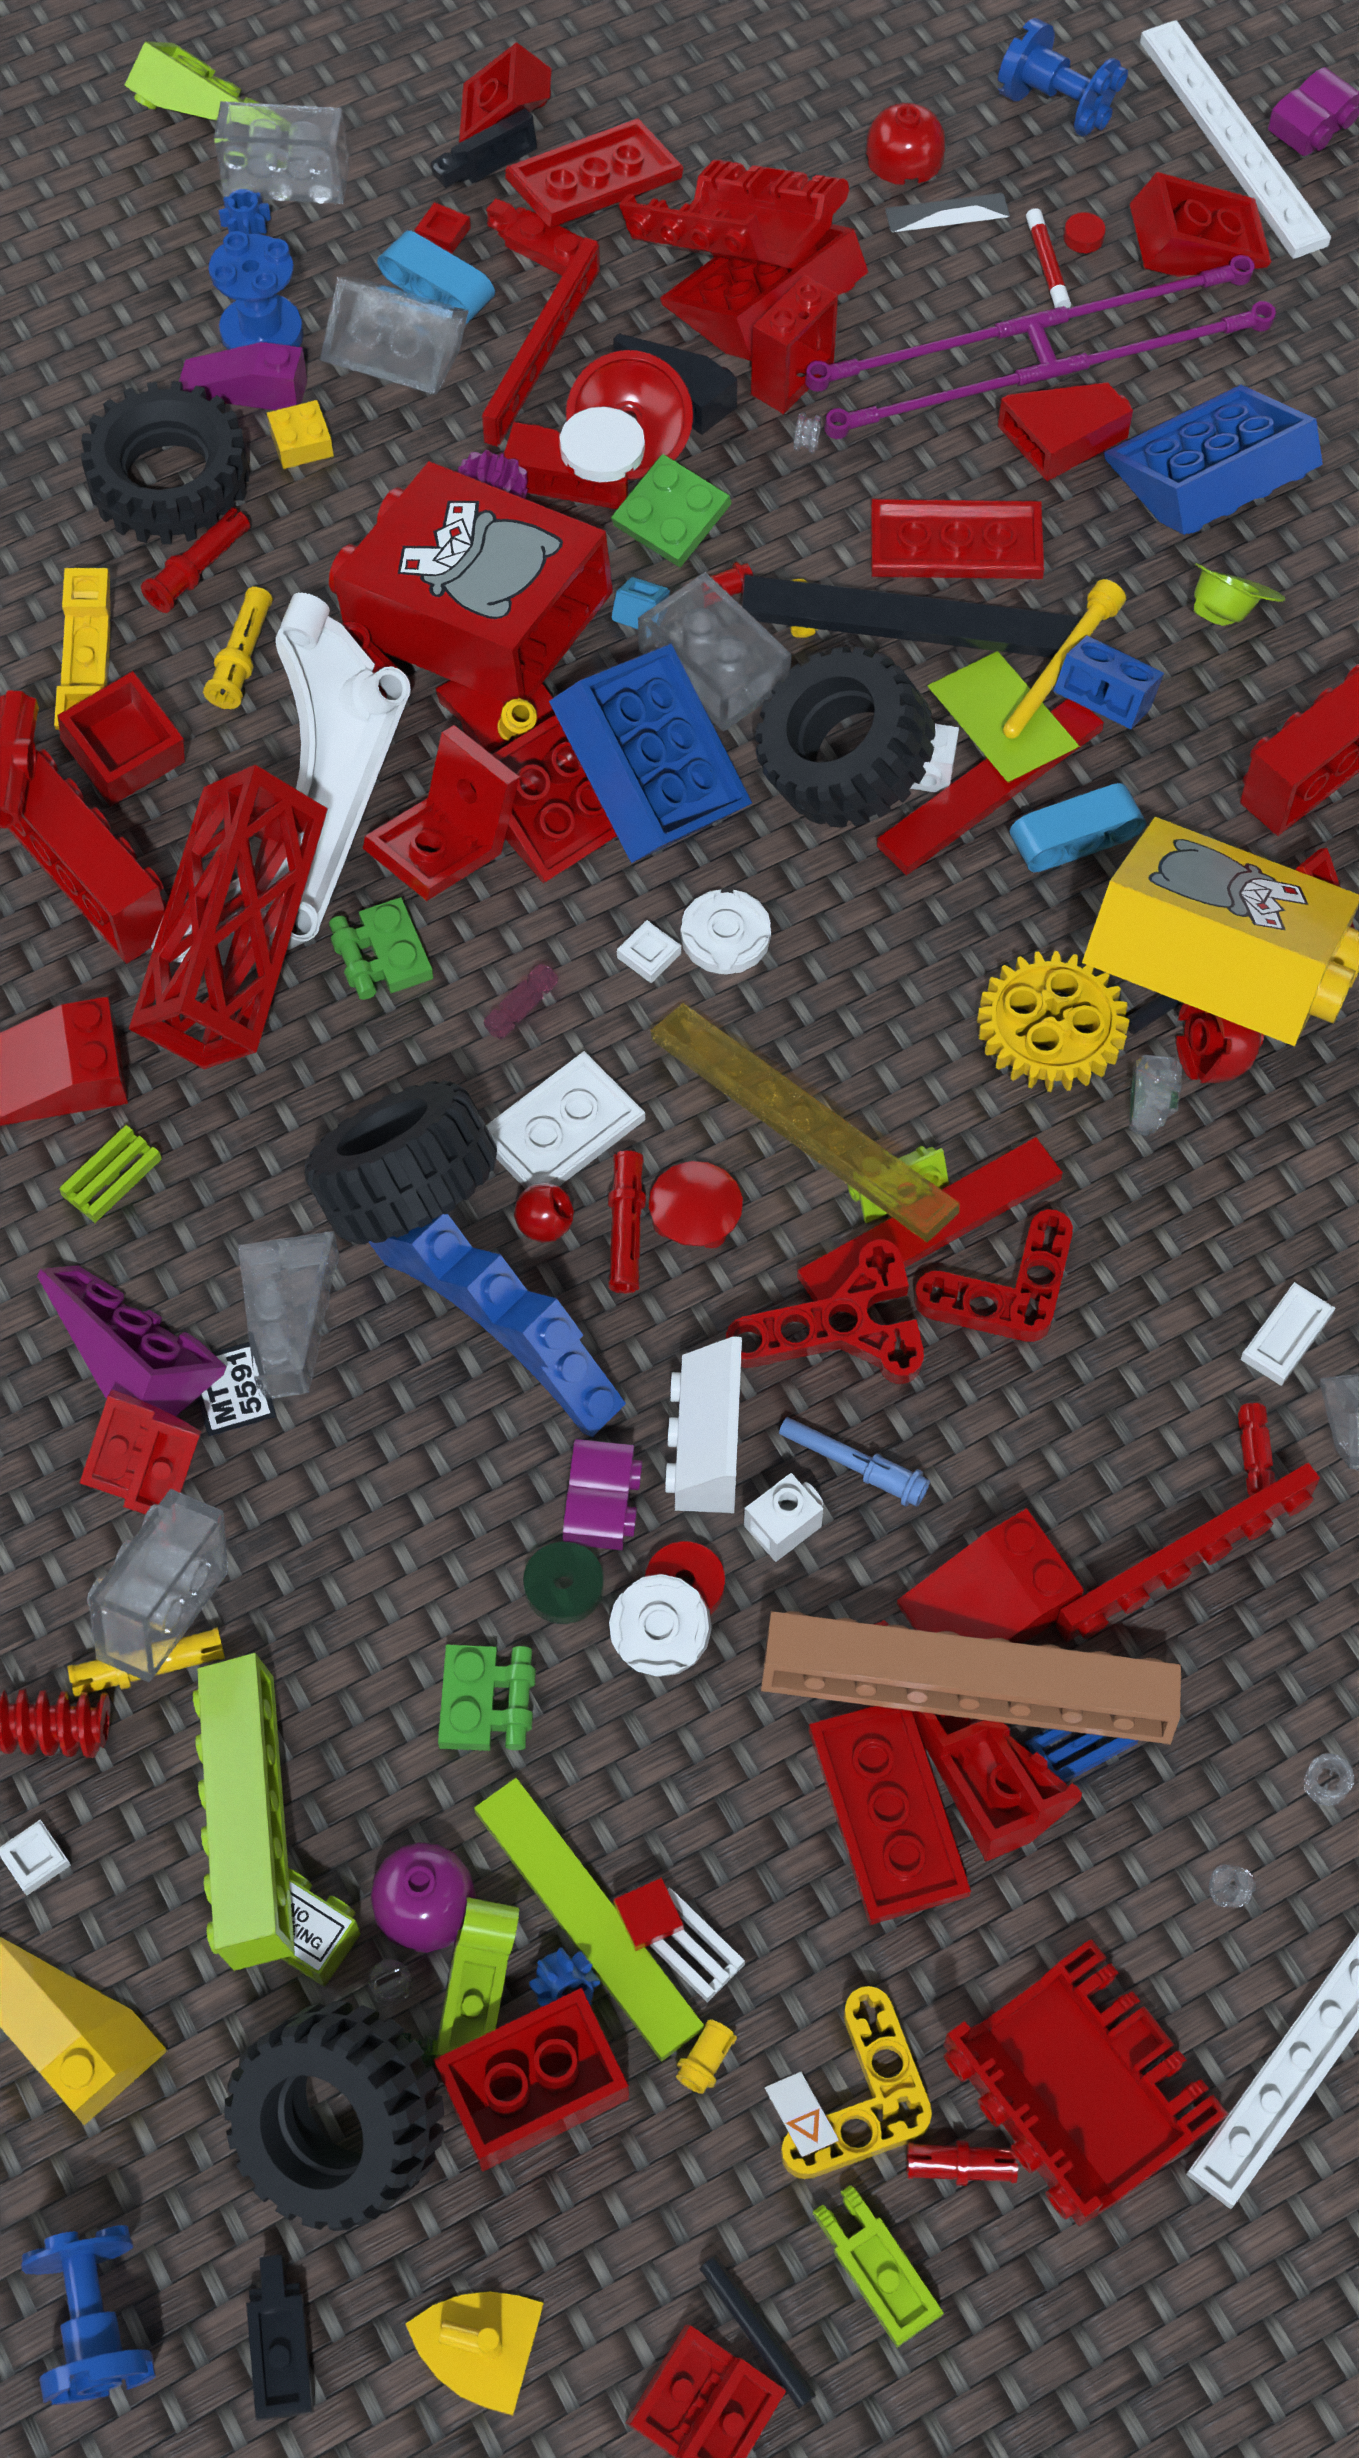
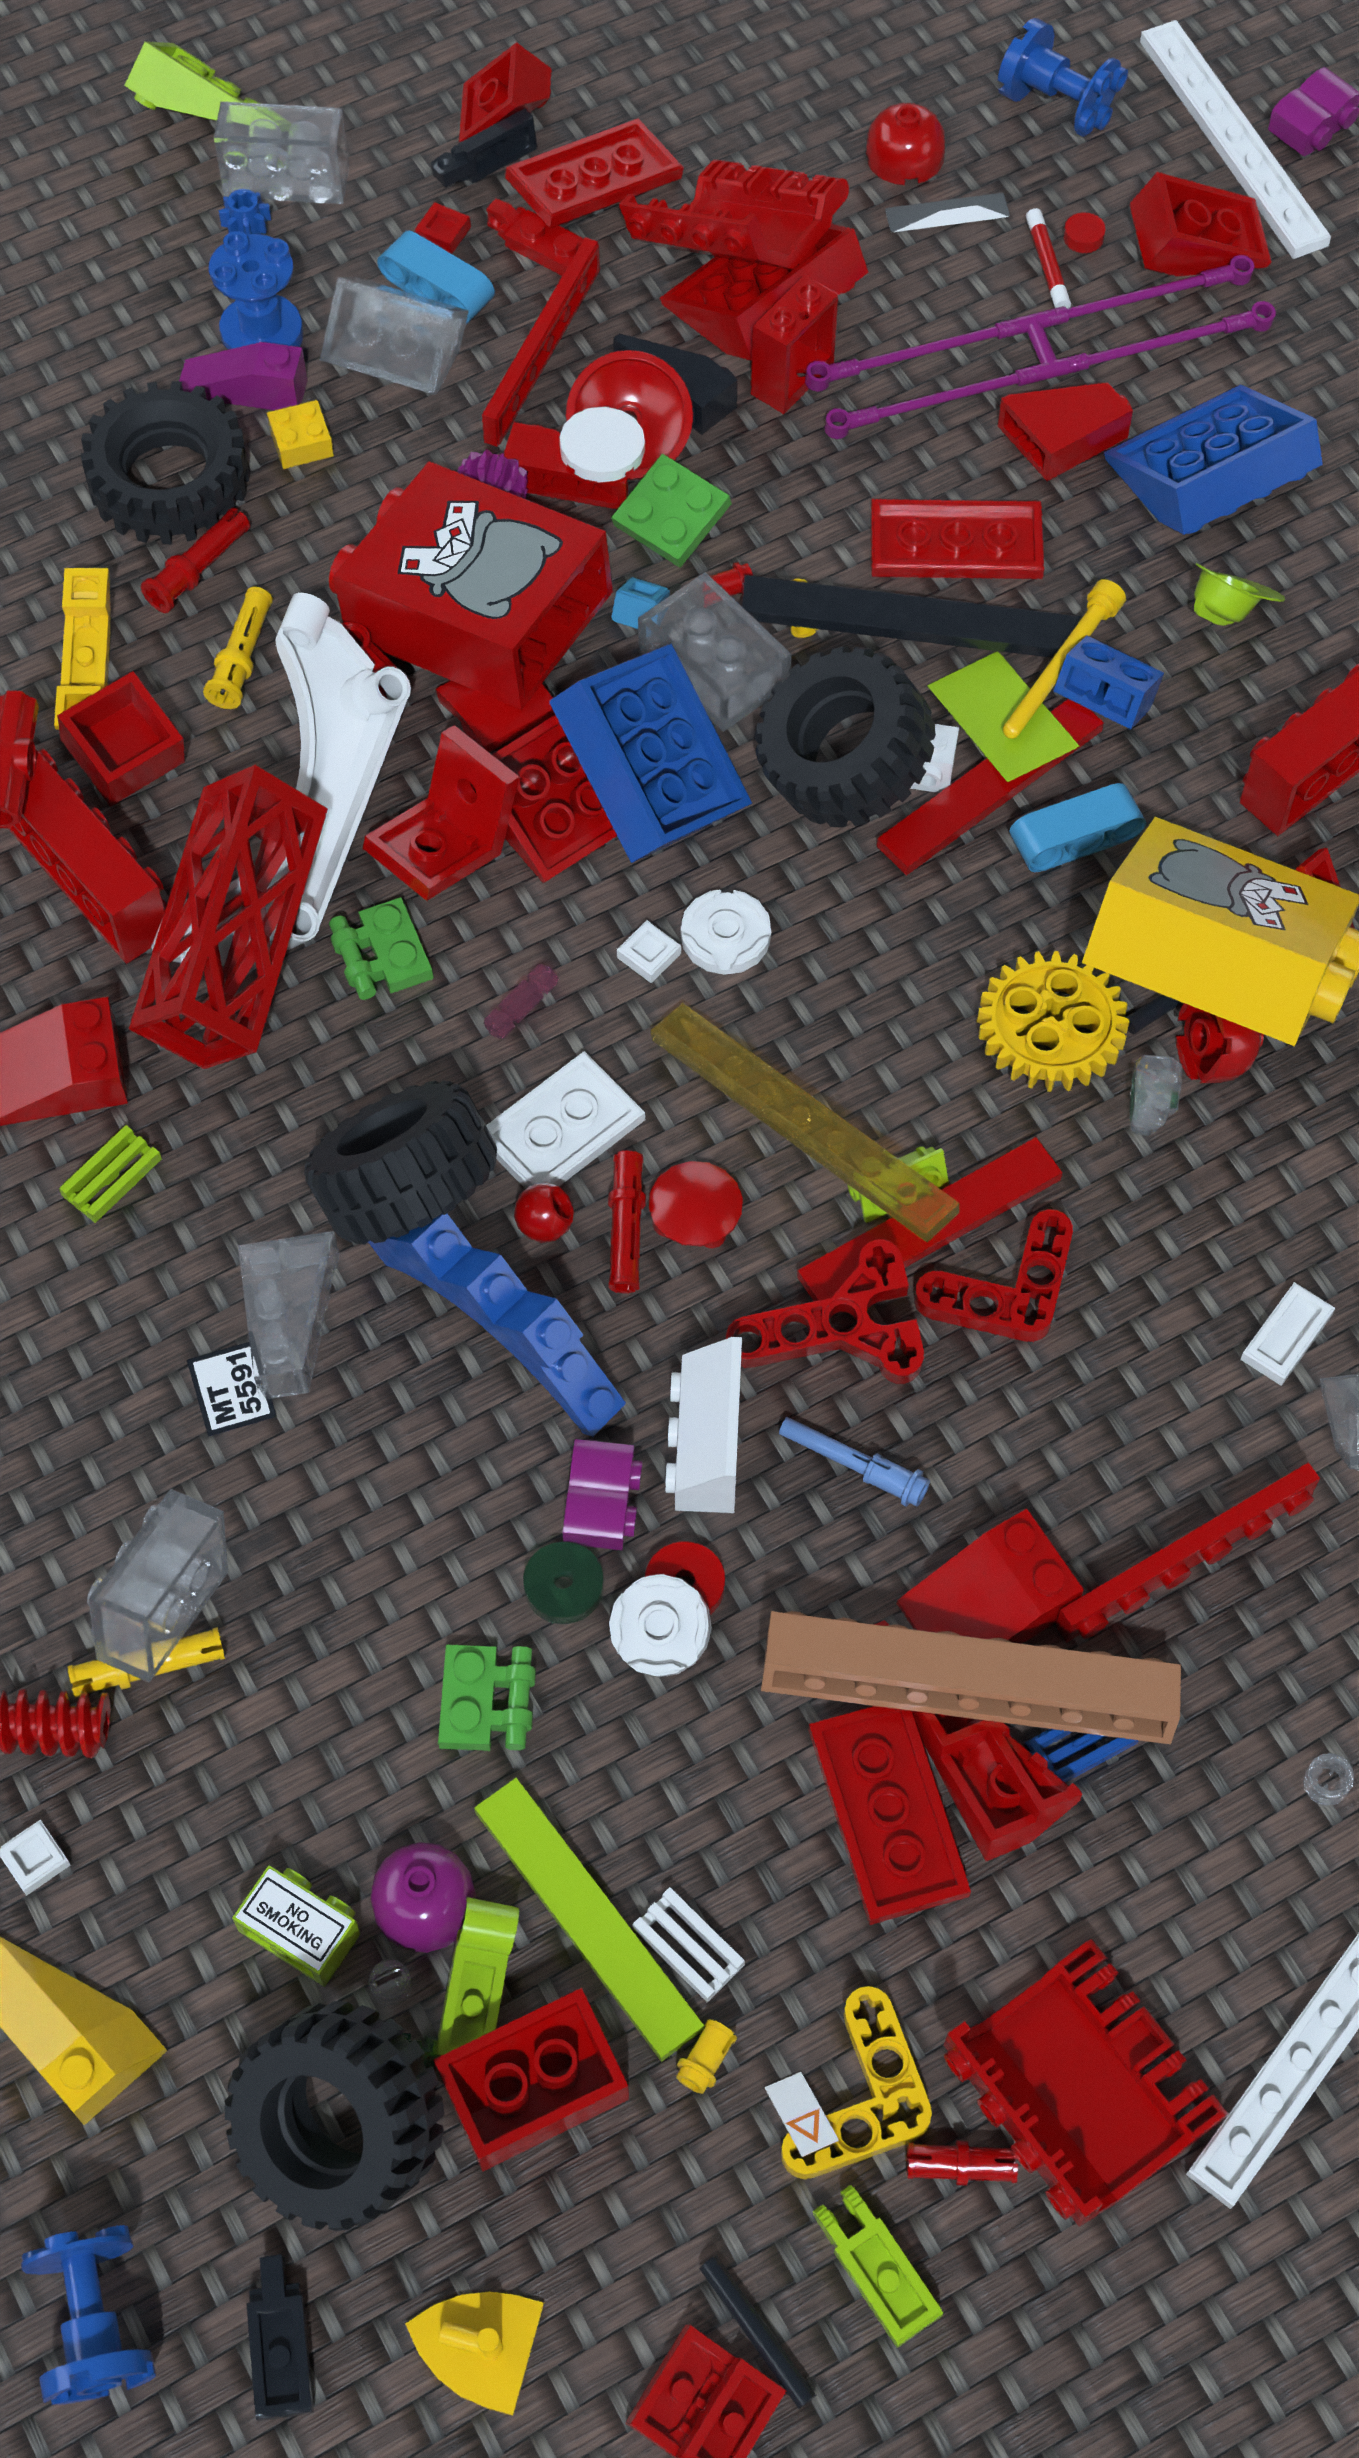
(128, 1346): magenta wedge -> none
(139, 1452): red slope -> none
(243, 1813): lime brick -> none
(523, 719): yellow pin -> none
(562, 1975): blue gear -> none
(648, 1914): red tile -> none
(784, 1516): white brick -> none
(807, 432): clear bush -> none
(1226, 1894): clear hinge -> none
(1256, 1447): red axle -> none

